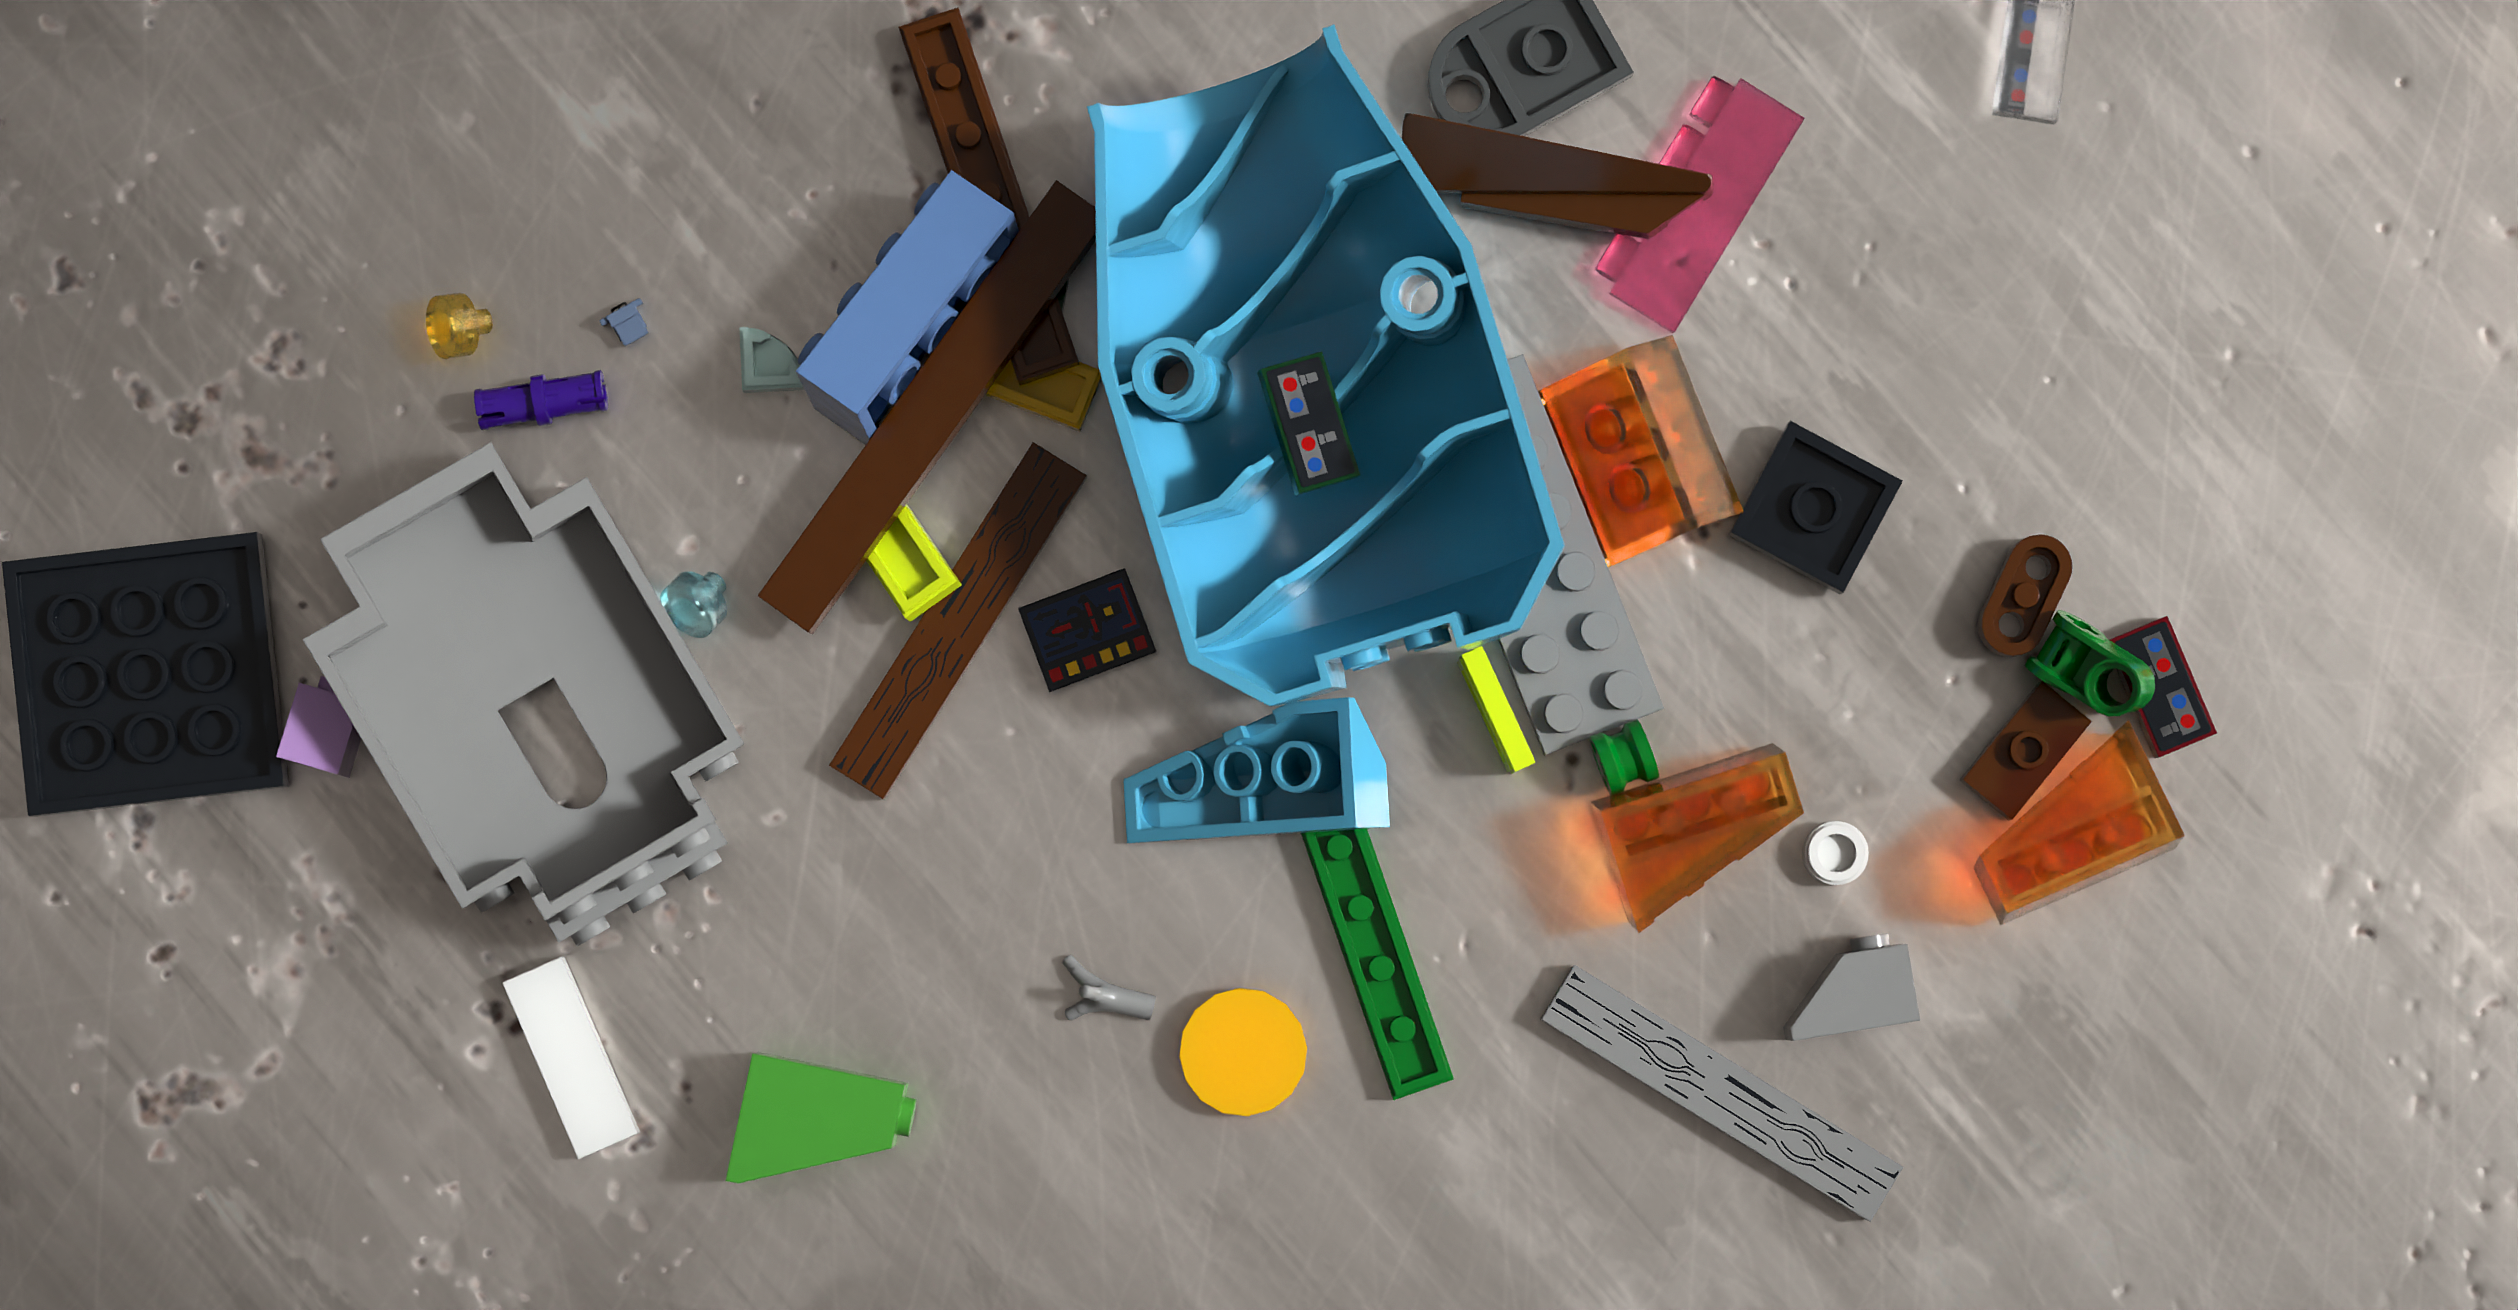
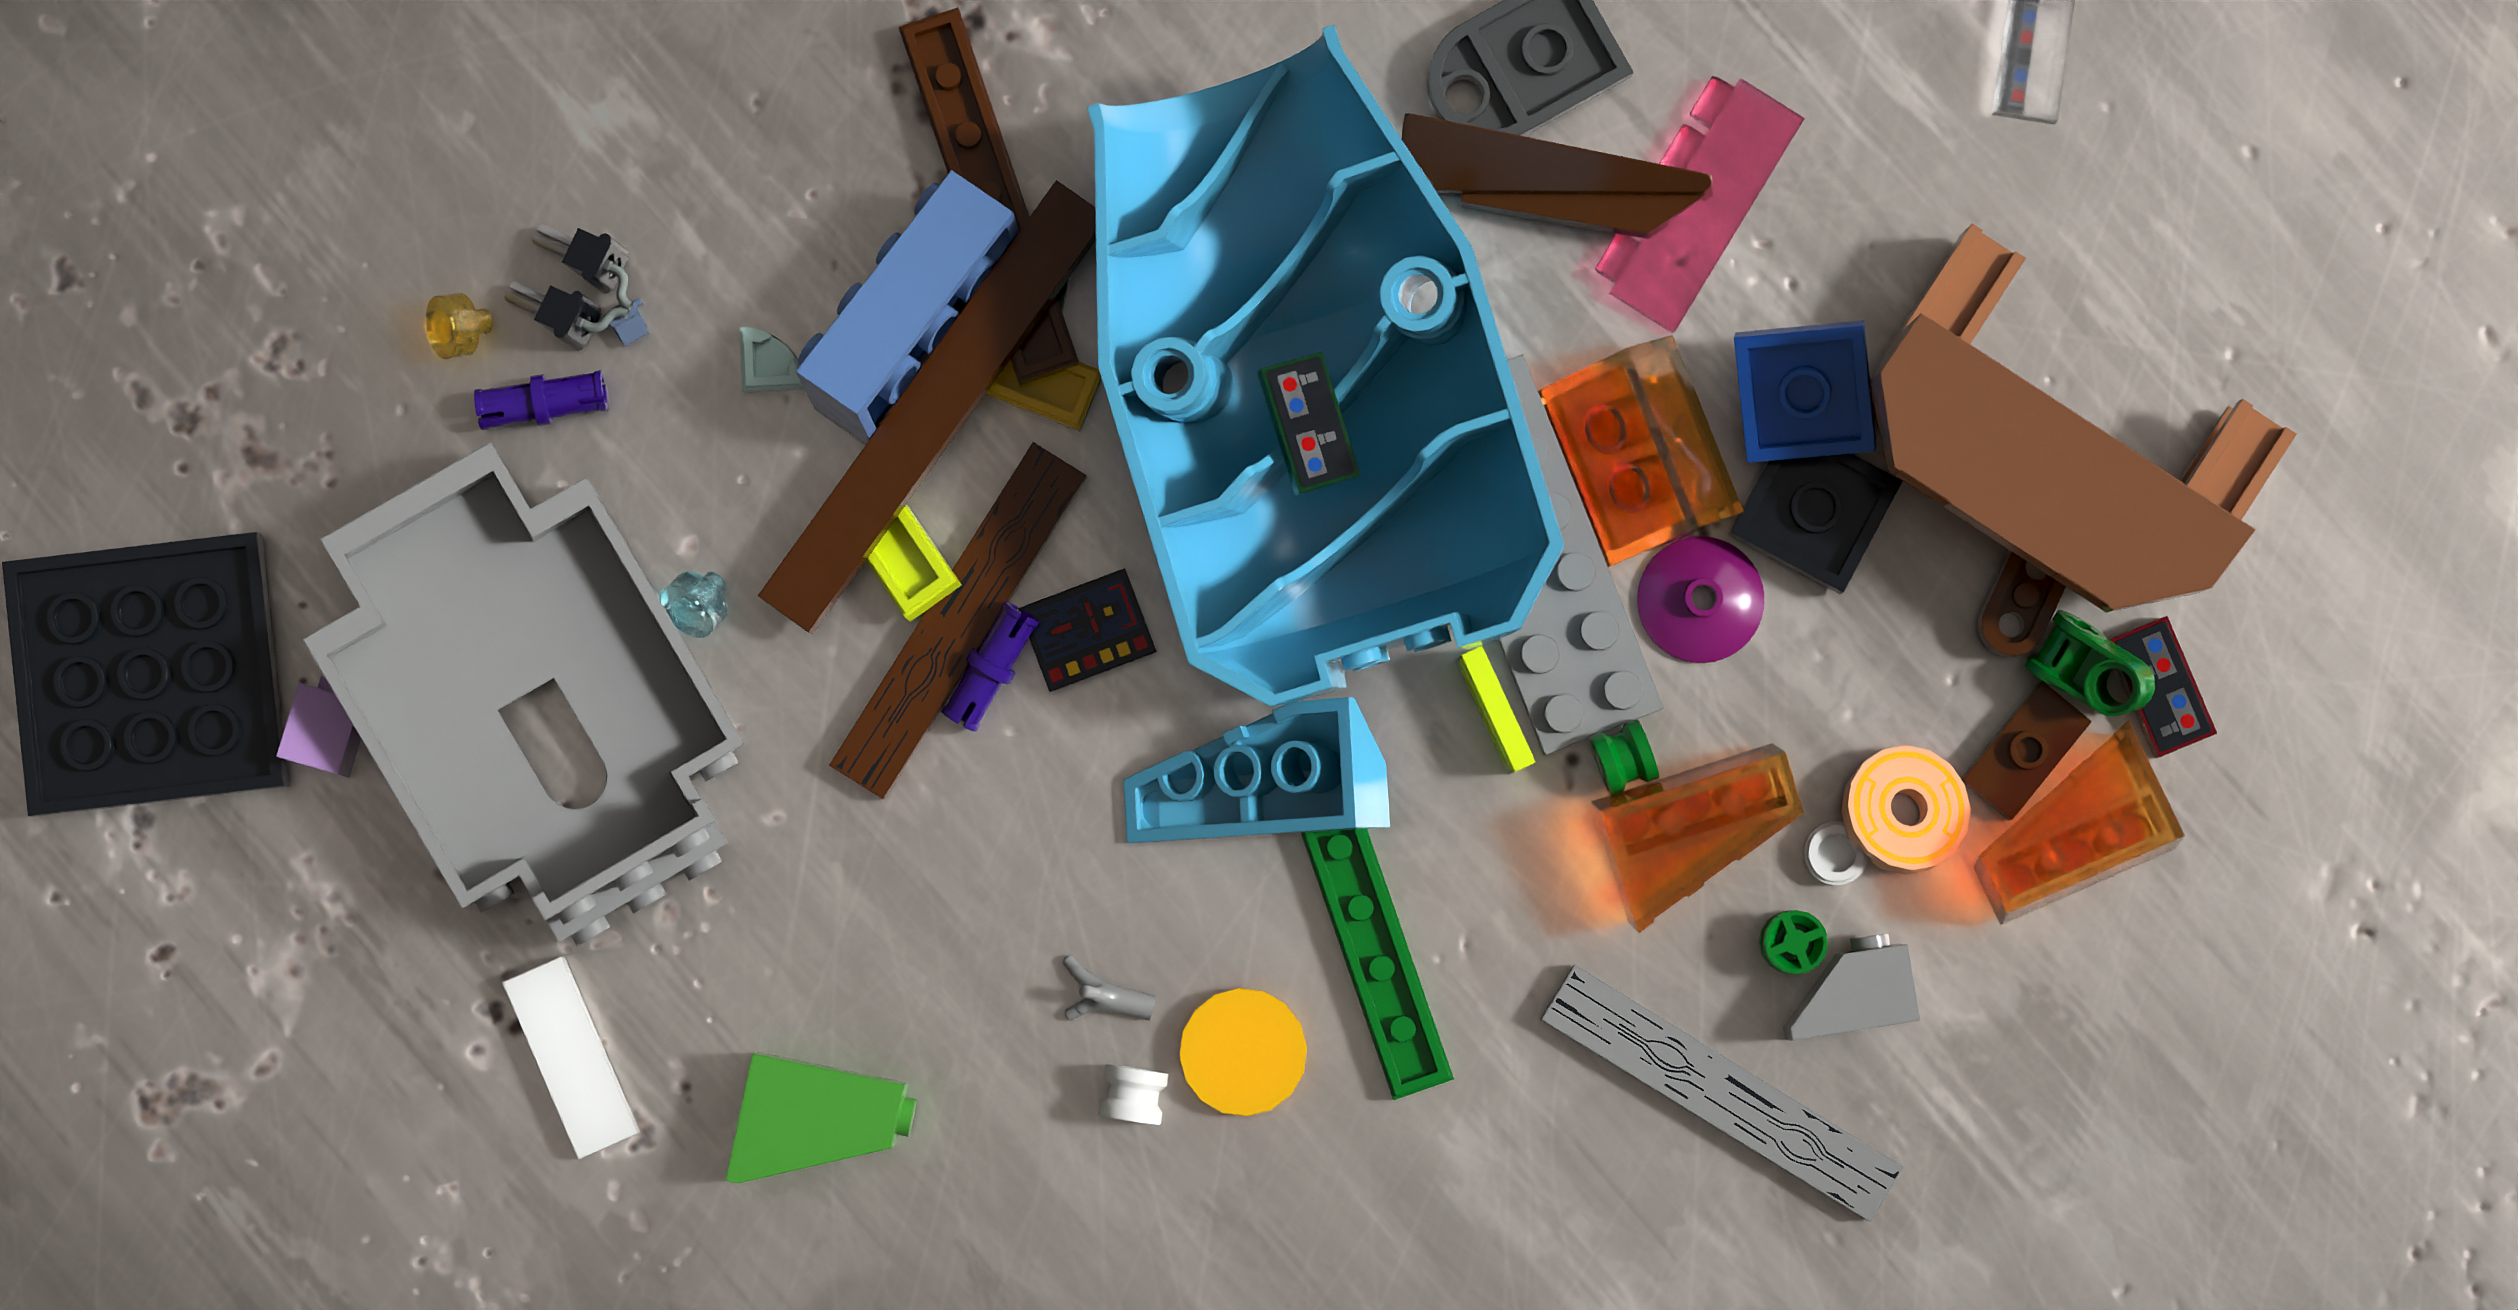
(575, 315): none -> black piece
(990, 666): none -> dark purple pin
(1133, 1094): none -> white wheel
(1677, 623): none -> magenta dish
(1805, 391): none -> blue tile
(1807, 947): none -> green wheel
(1936, 791): none -> light nougat tile
(2045, 474): none -> nougat wedge

